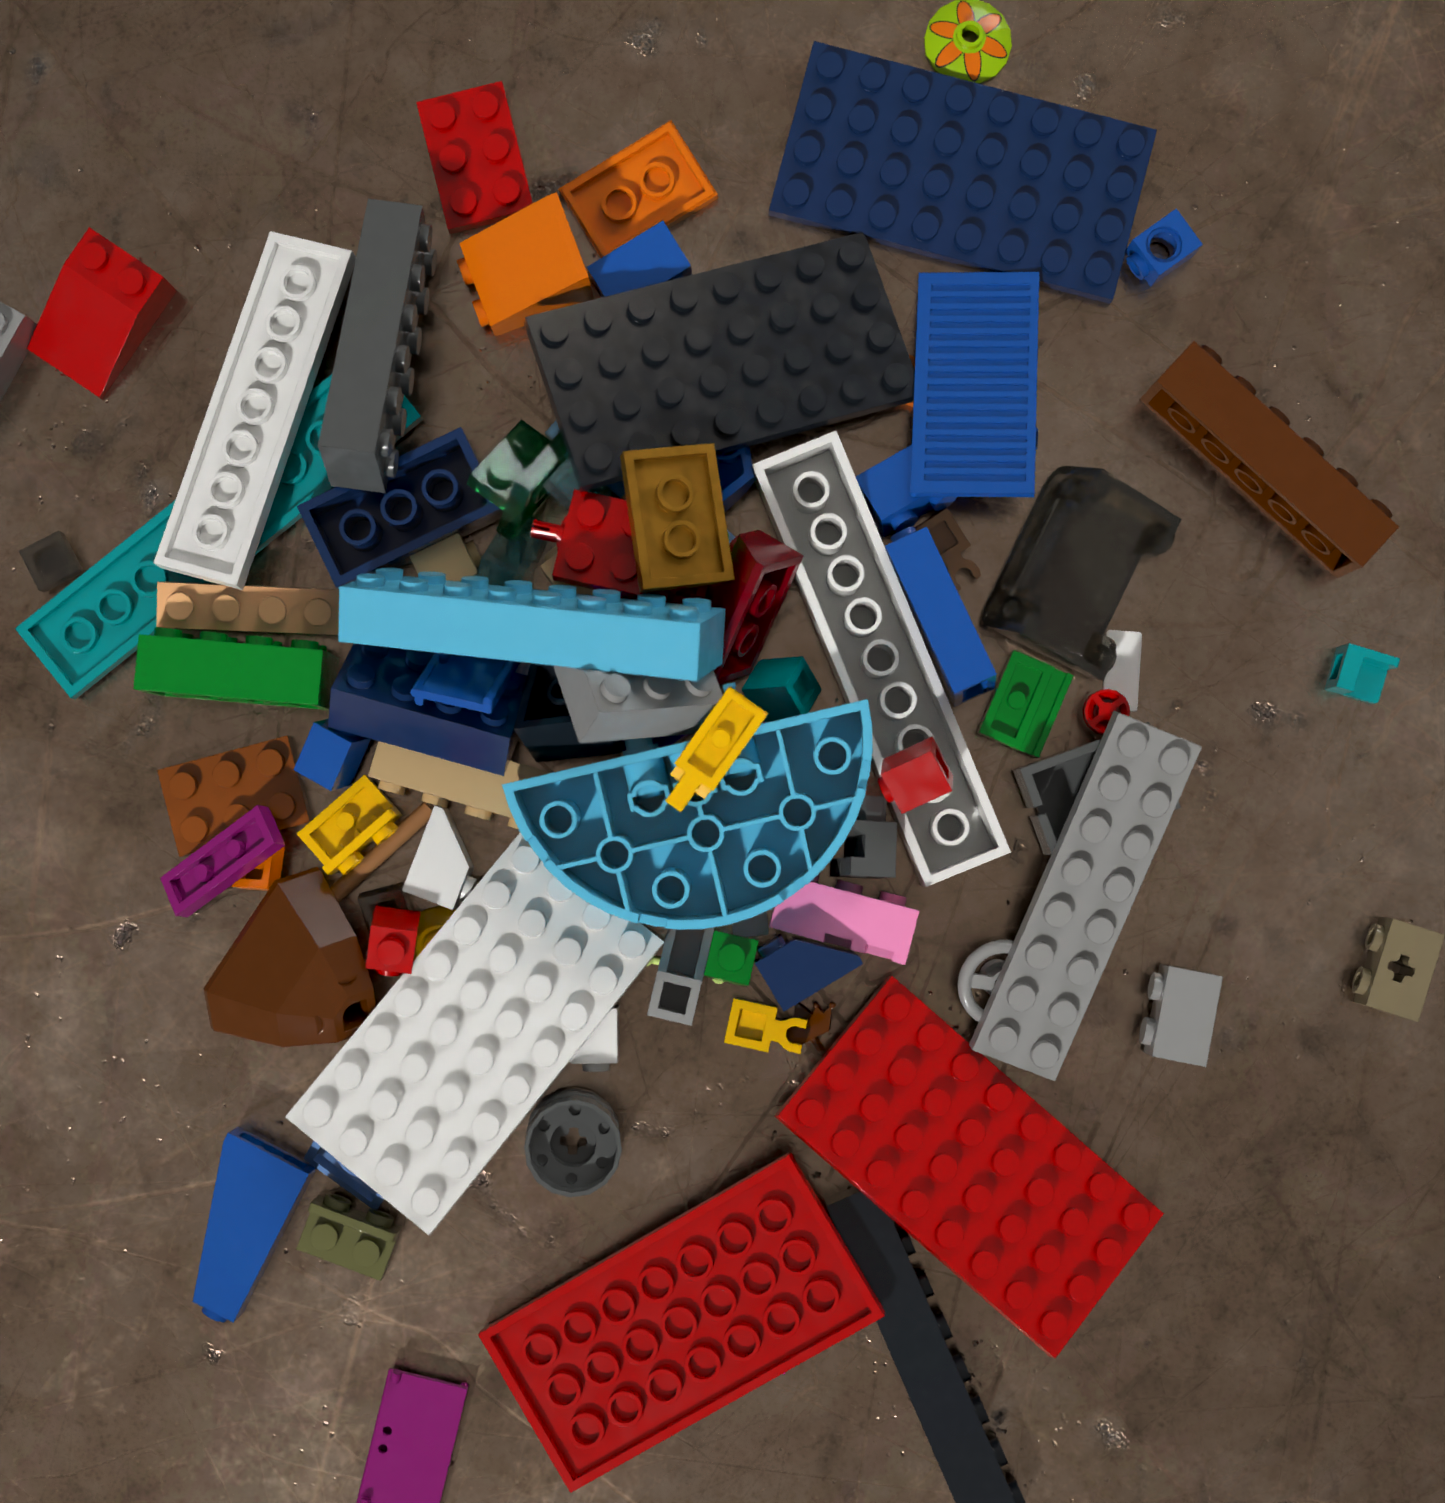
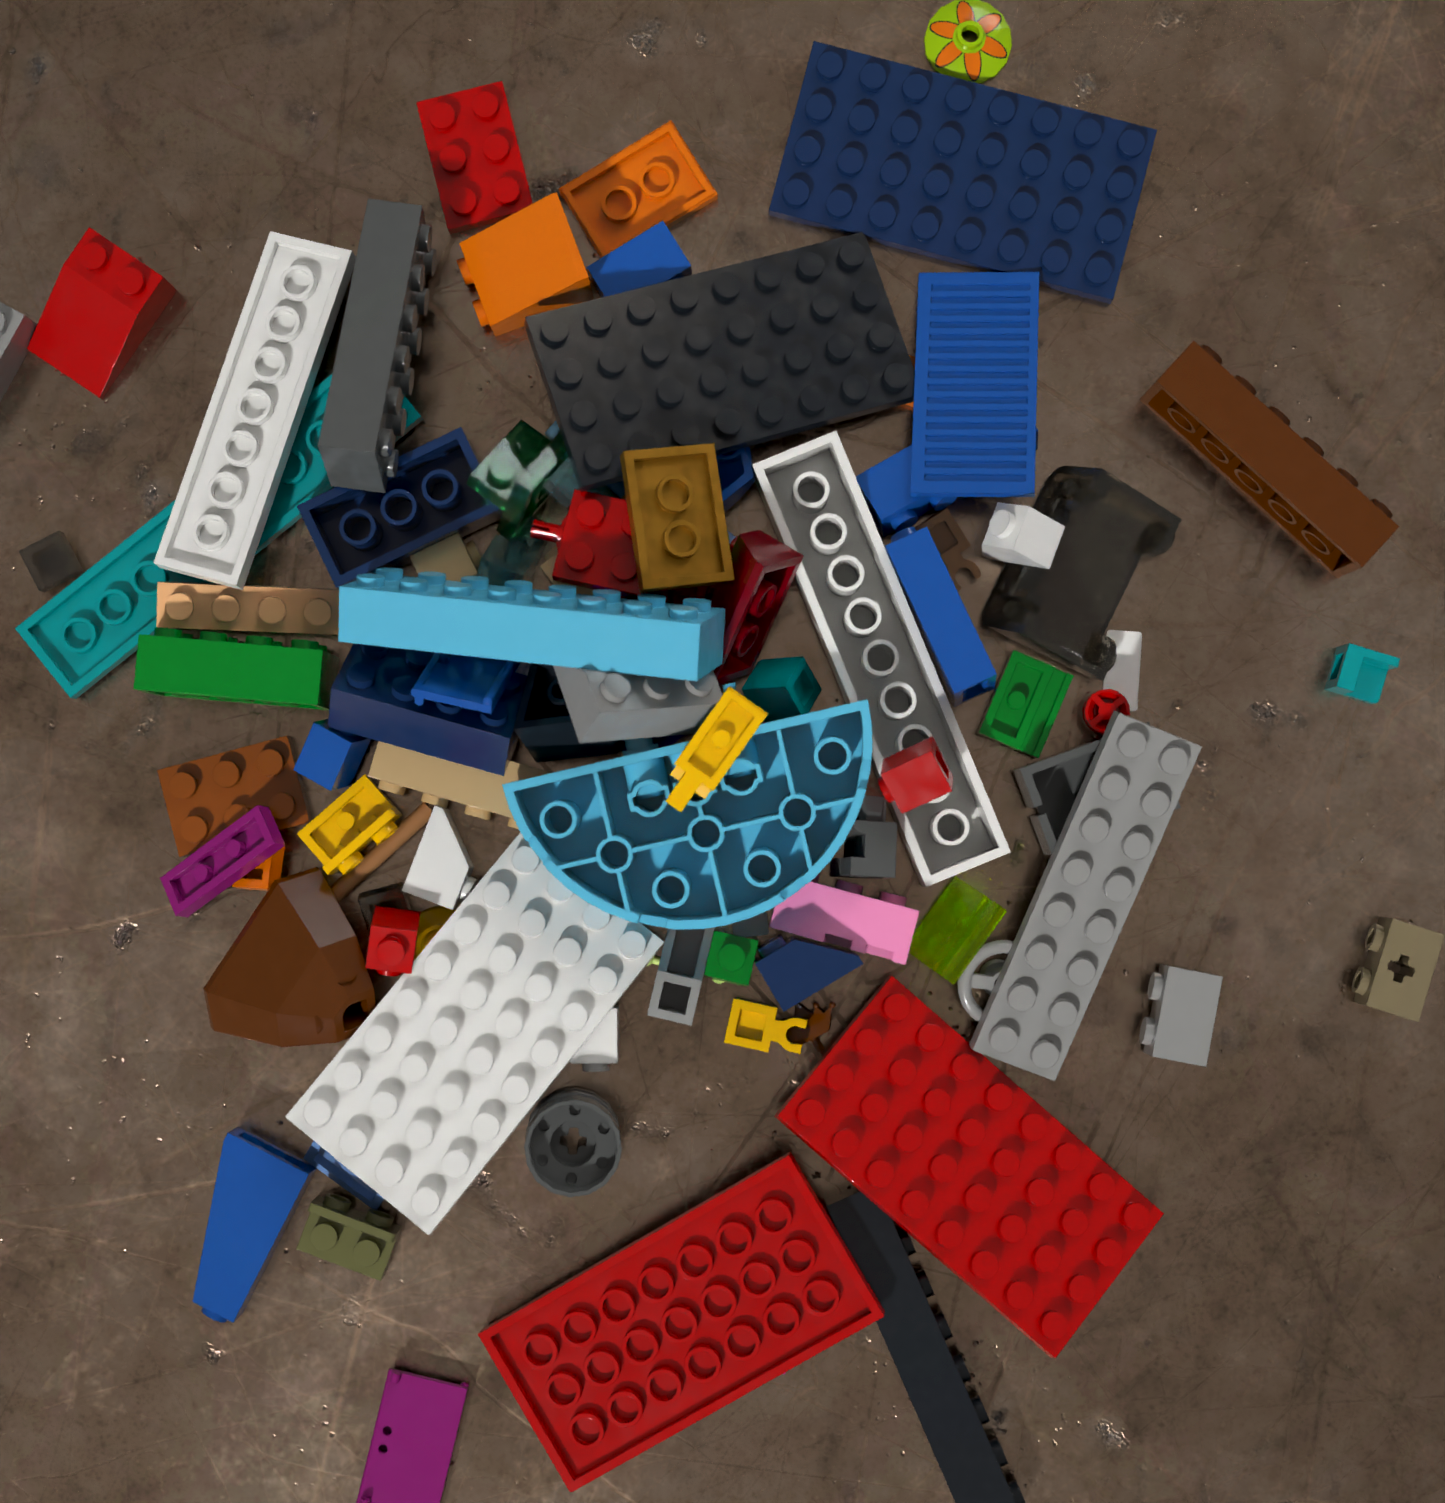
(955, 929): none -> clear neon green plate
(1021, 536): none -> white slope
(1175, 235): blue brick -> none

